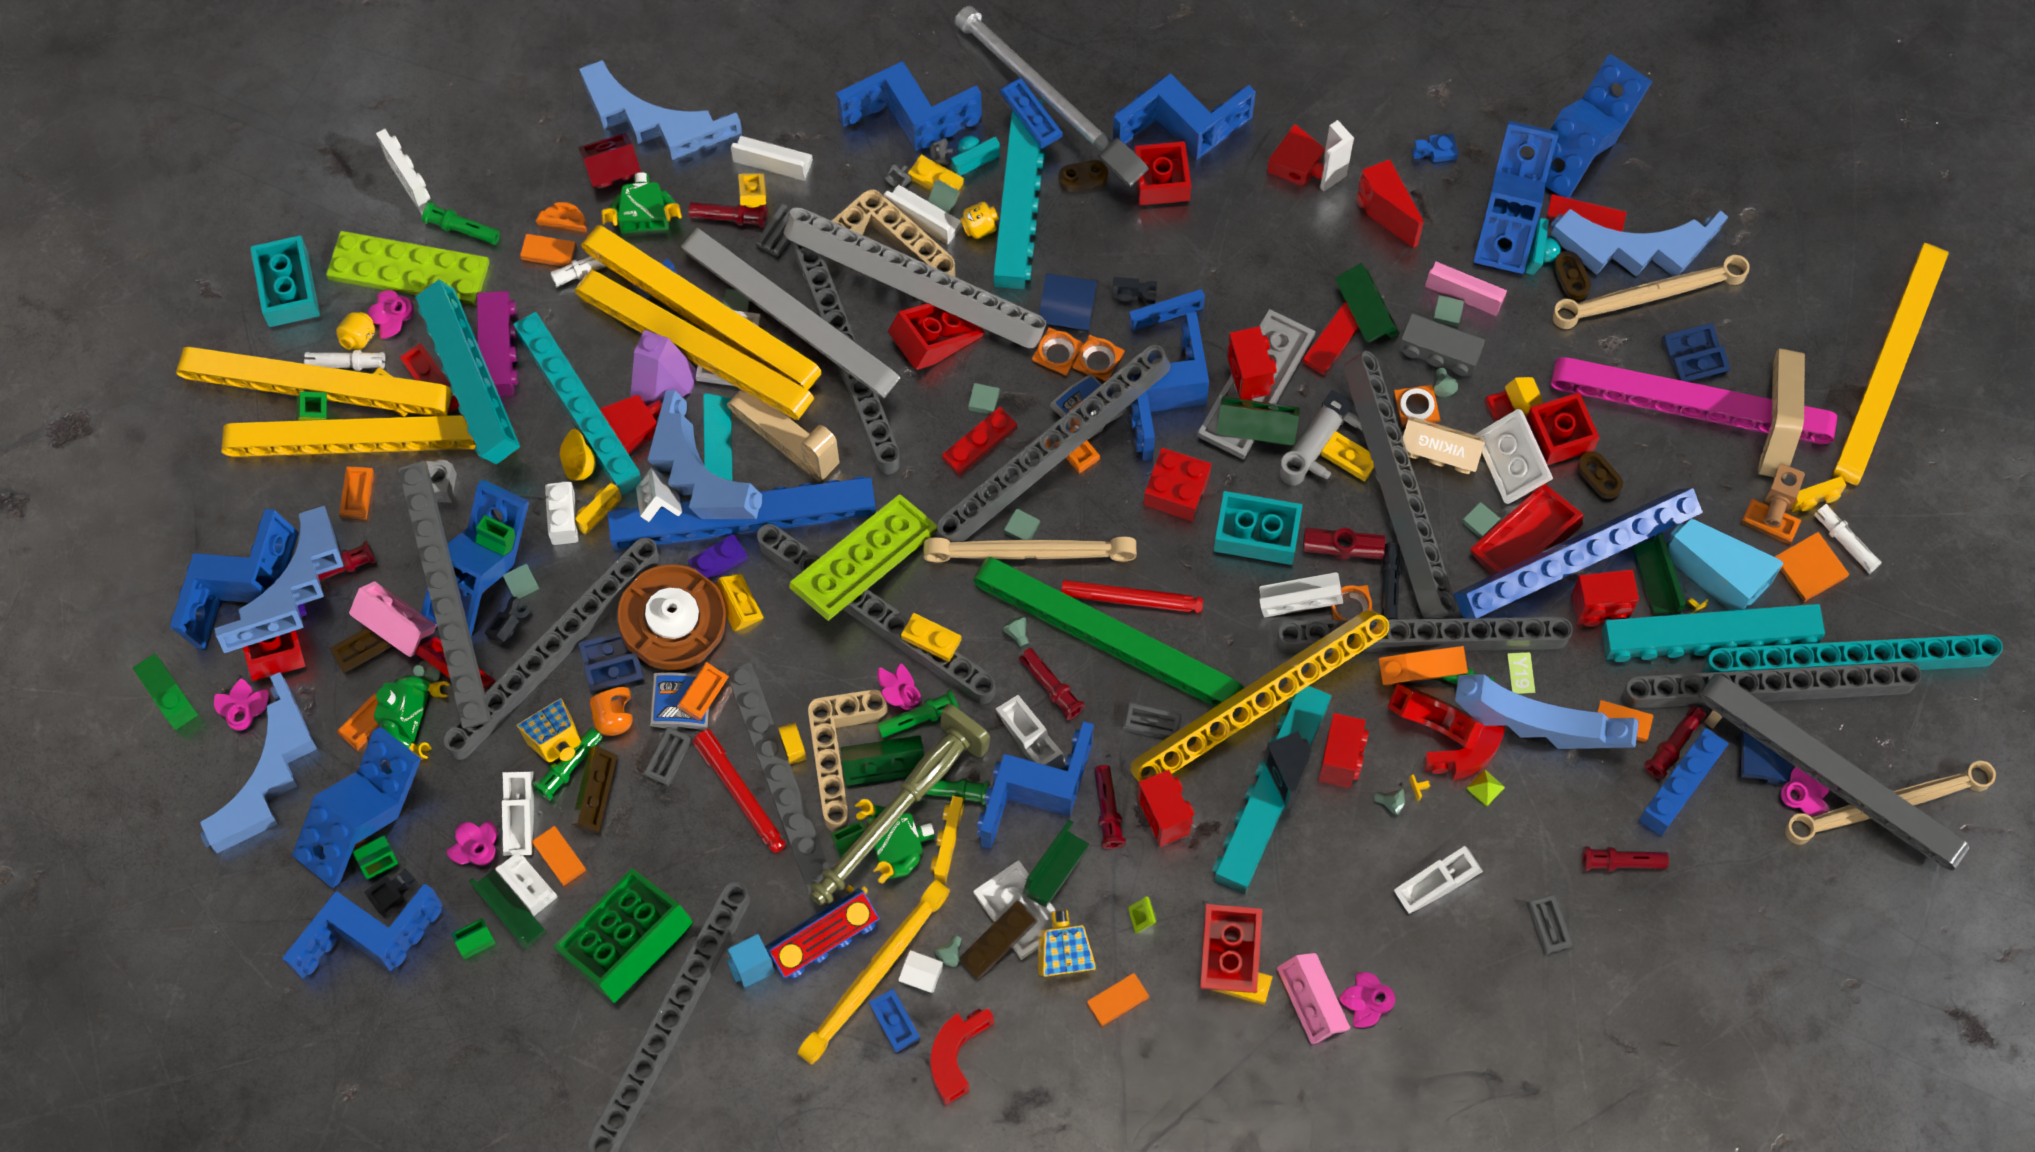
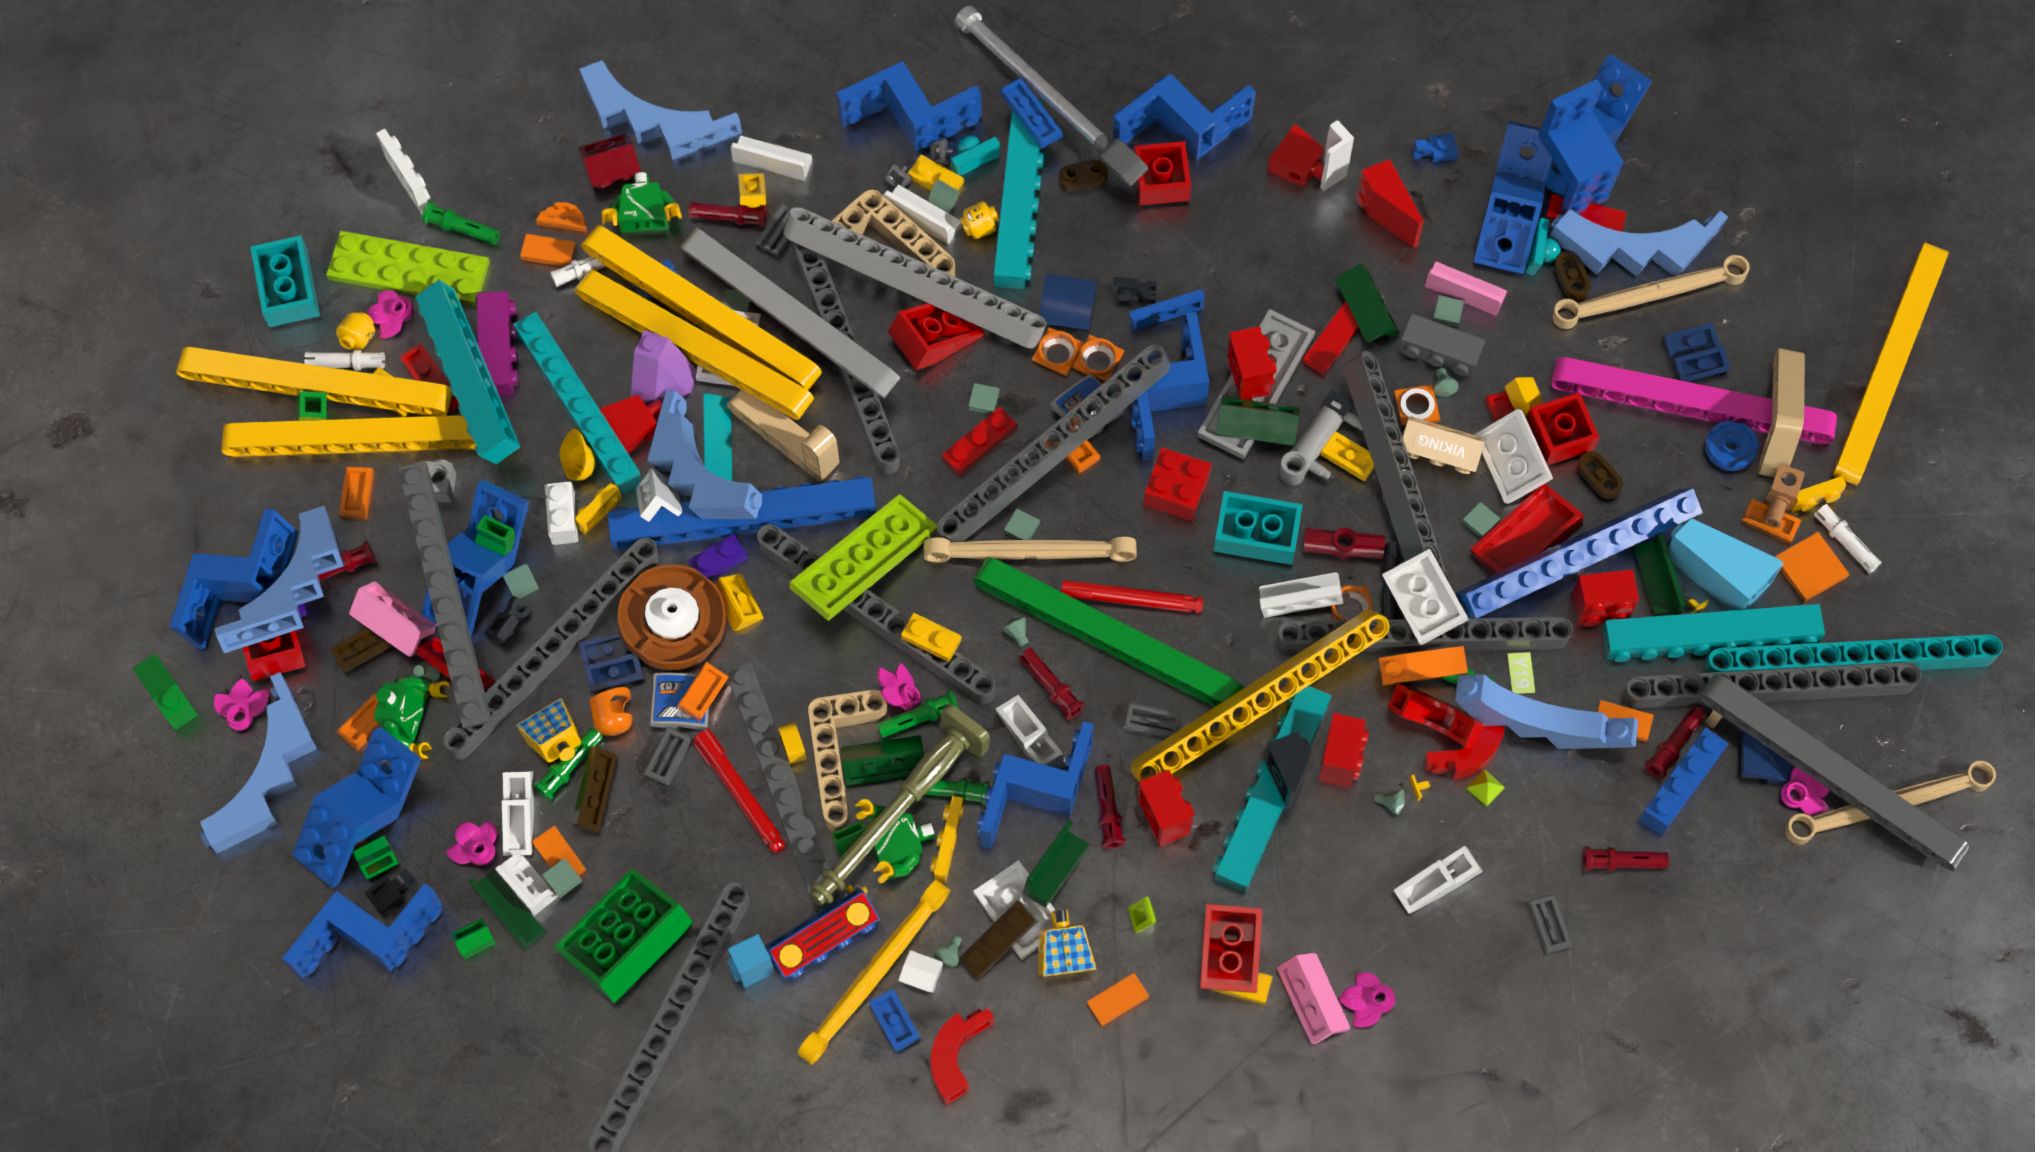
(562, 878): none -> sand green tile
(1425, 597): none -> white plate
(1580, 148): none -> blue bracket
(1734, 434): none -> blue plate

